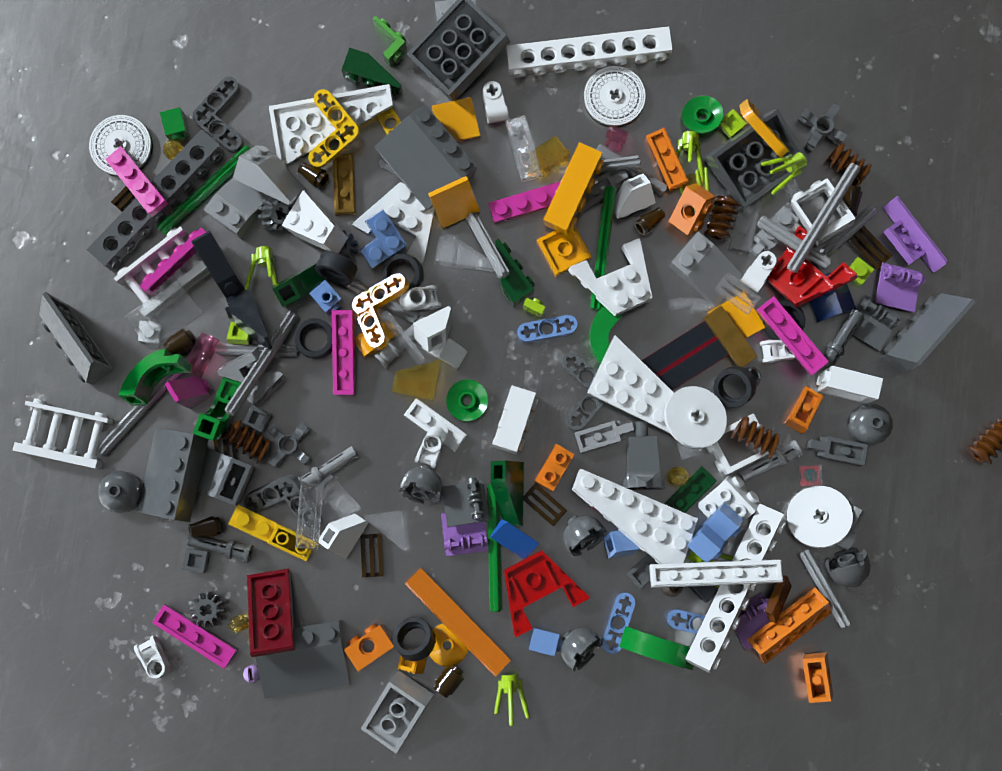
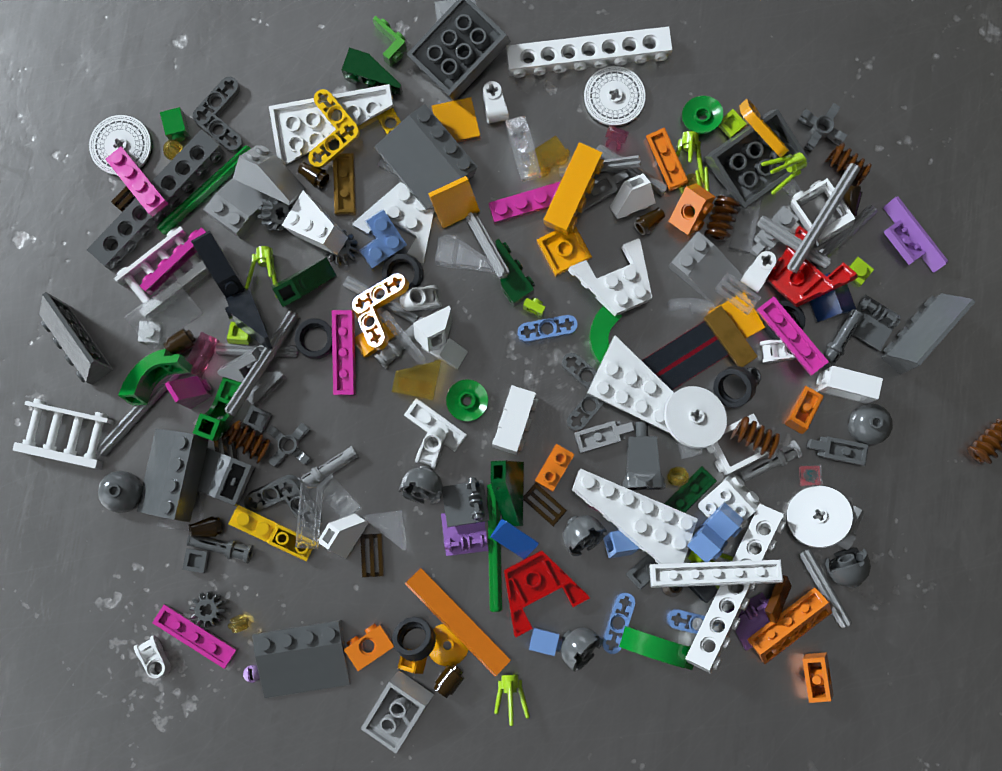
(270, 613): dark red tile -> none
(327, 298): medium blue brick -> none
(336, 268): black tyre -> none
(604, 239): green axle -> none
(887, 255): dark brown tile -> none
(898, 287): medium lavender hinge -> none

